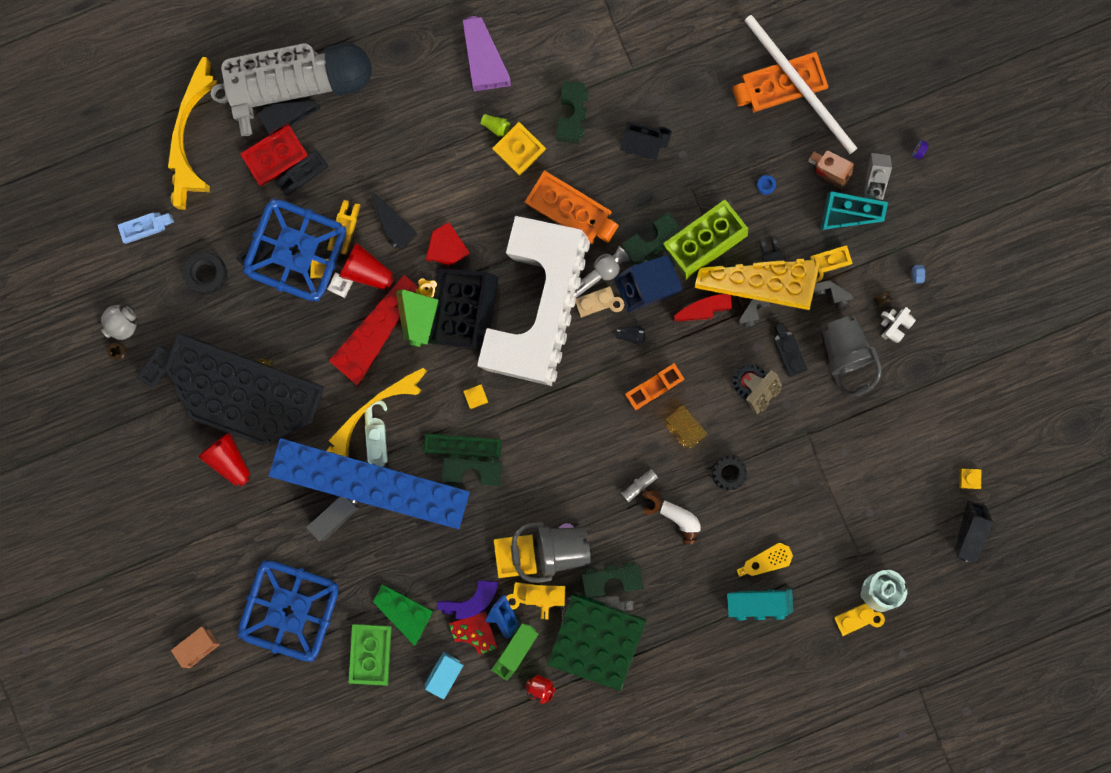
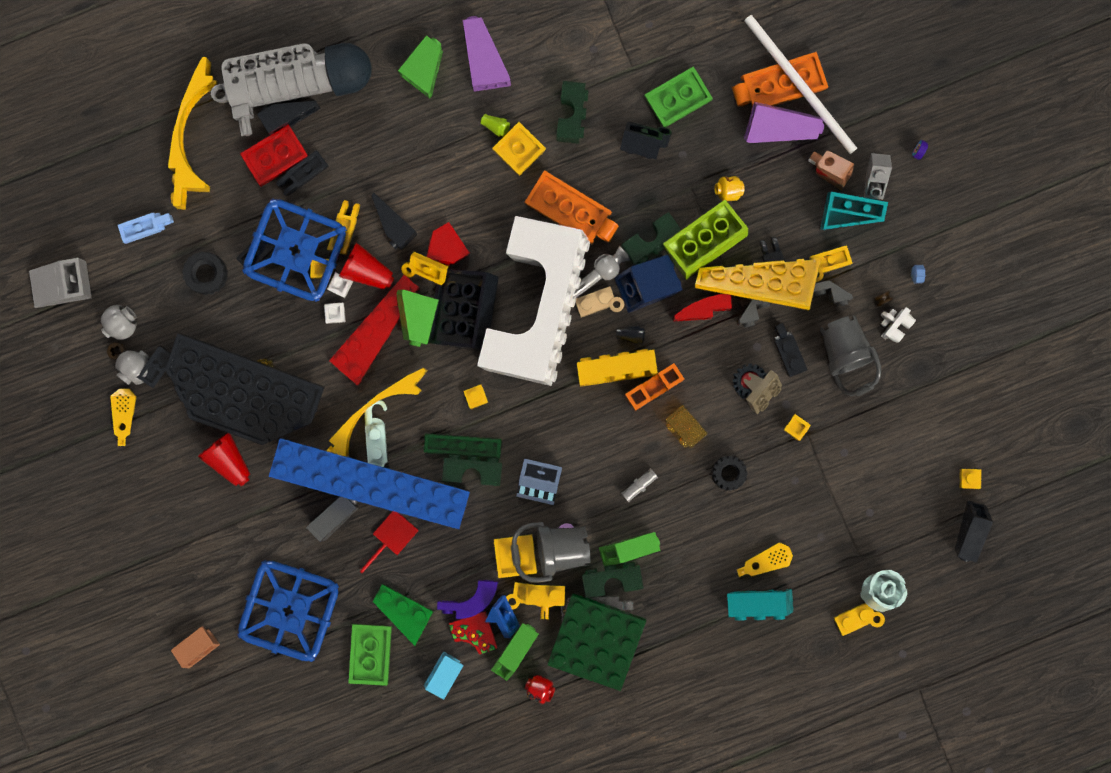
(60, 282): none -> light grey slope
(122, 417): none -> yellow piece
(130, 365): none -> light grey plant
(334, 313): none -> white tile
(394, 533): none -> red piece
(423, 66): none -> bright green slope
(424, 283): yellow plate -> none
(425, 268): none -> yellow hinge
(539, 481): none -> sand blue slope
(617, 368): none -> yellow wedge
(629, 549): none -> bright green slope
(678, 97): none -> bright green plate
(686, 520): piece -> none
(729, 188): none -> yellow head
(766, 185): blue tile -> none
(779, 124): none -> medium lavender slope
(797, 427): none -> yellow plate

